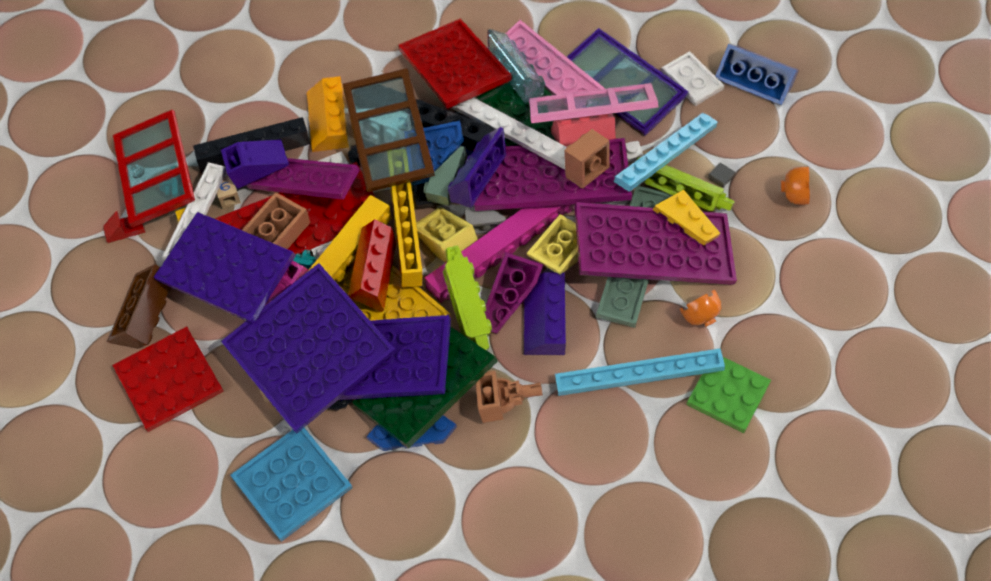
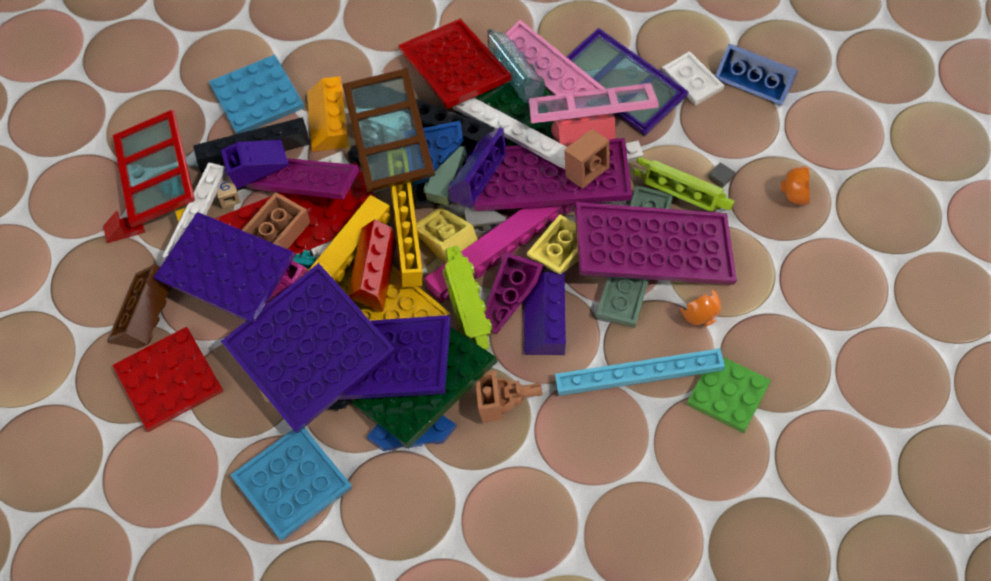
(256, 94): none -> dark azure plate
(665, 152): medium azure plate -> none
(685, 213): yellow wing -> none

